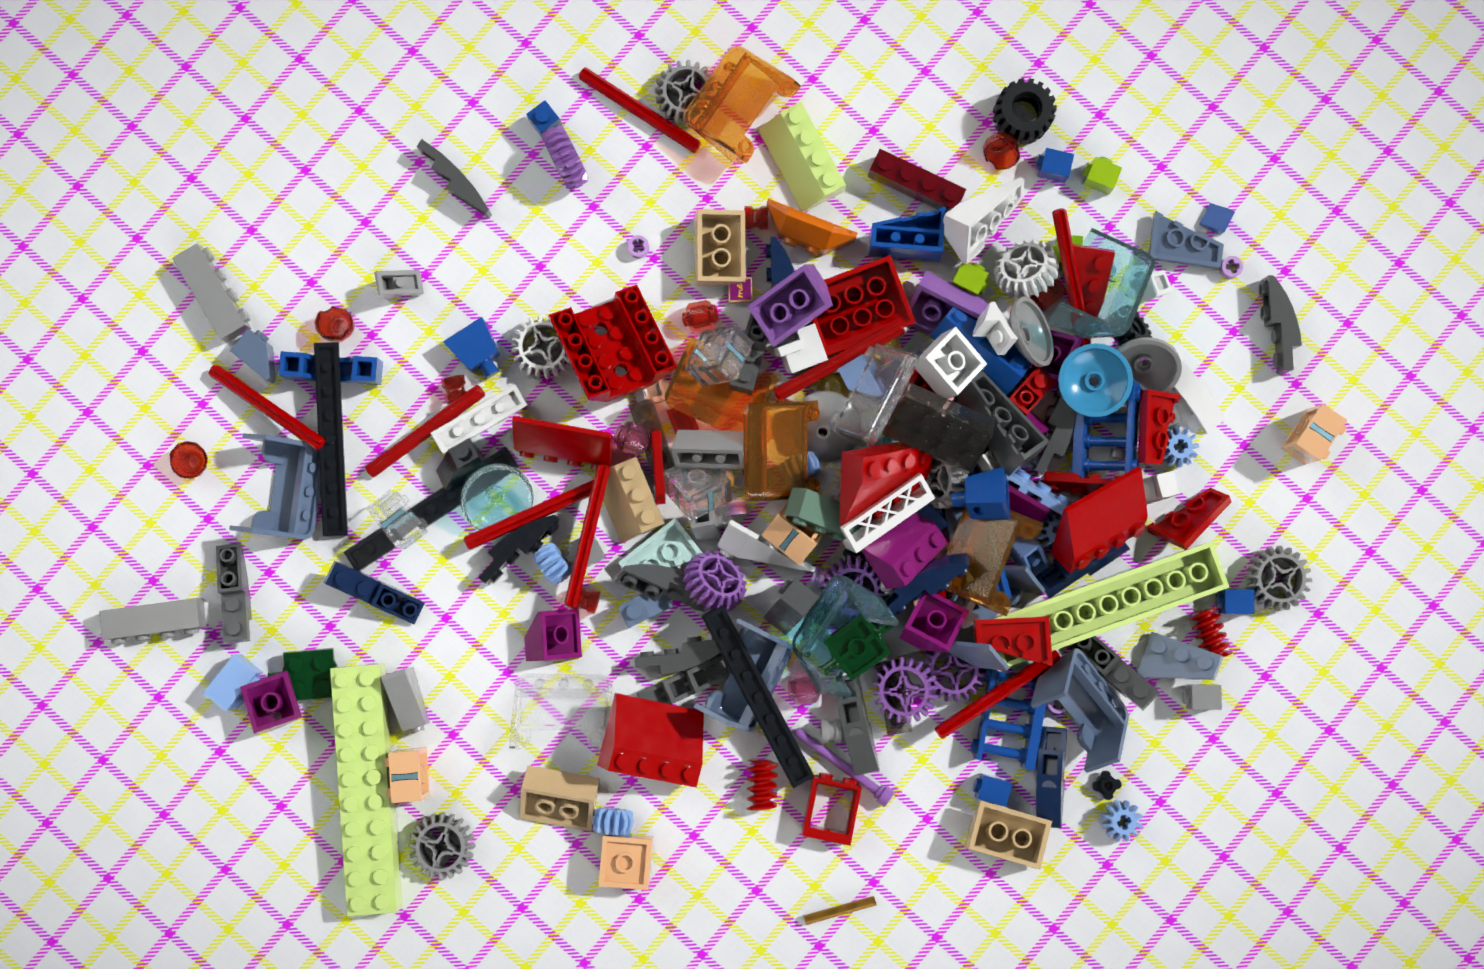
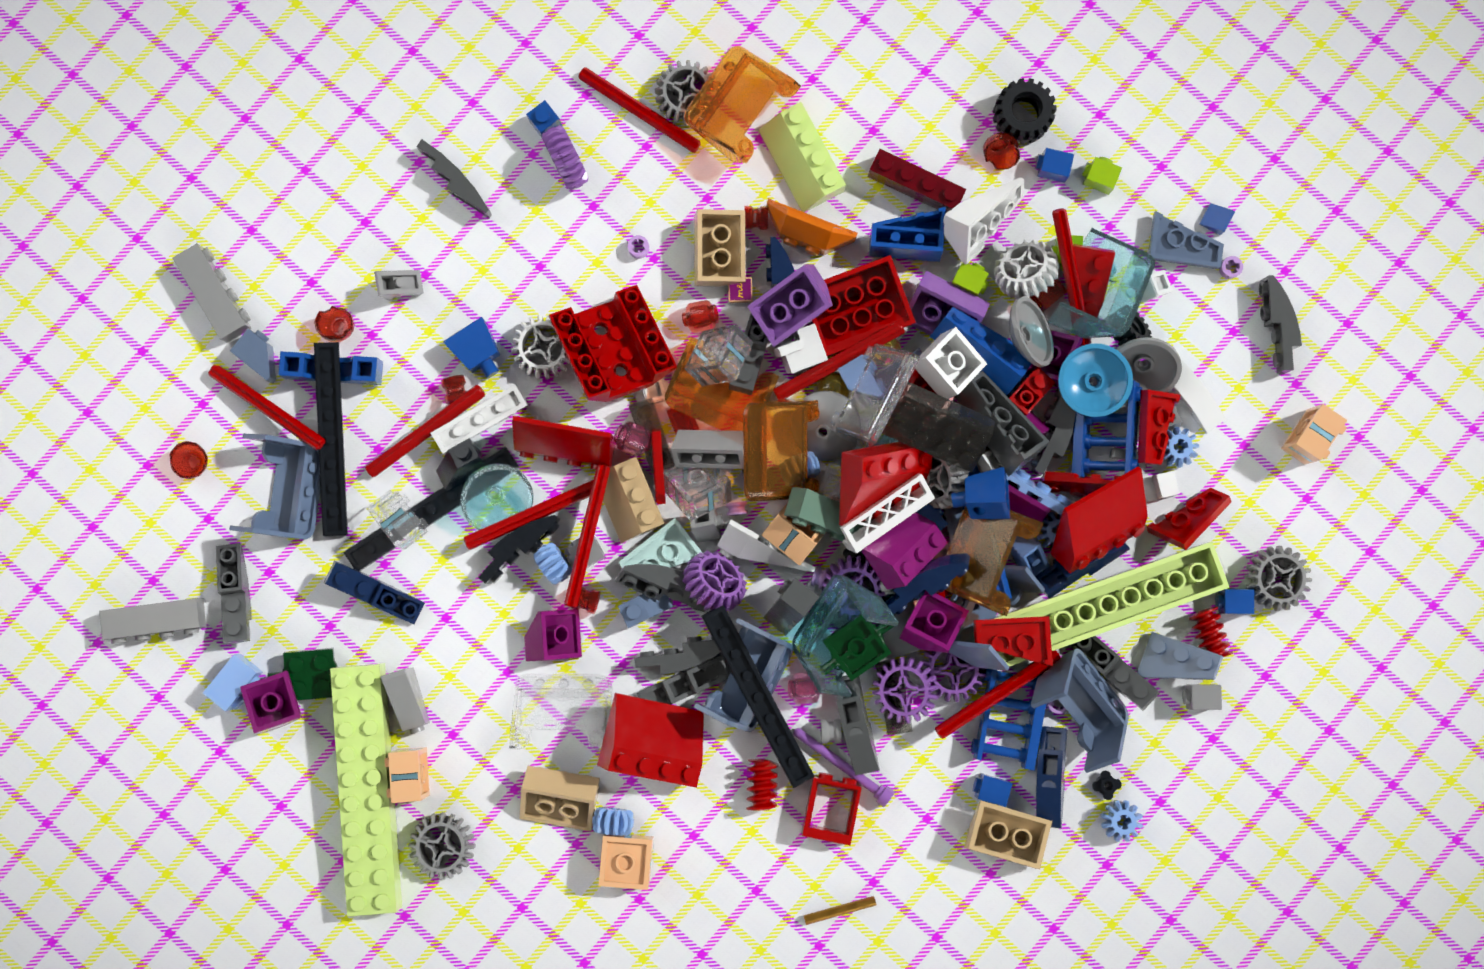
(996, 329): white slope -> none

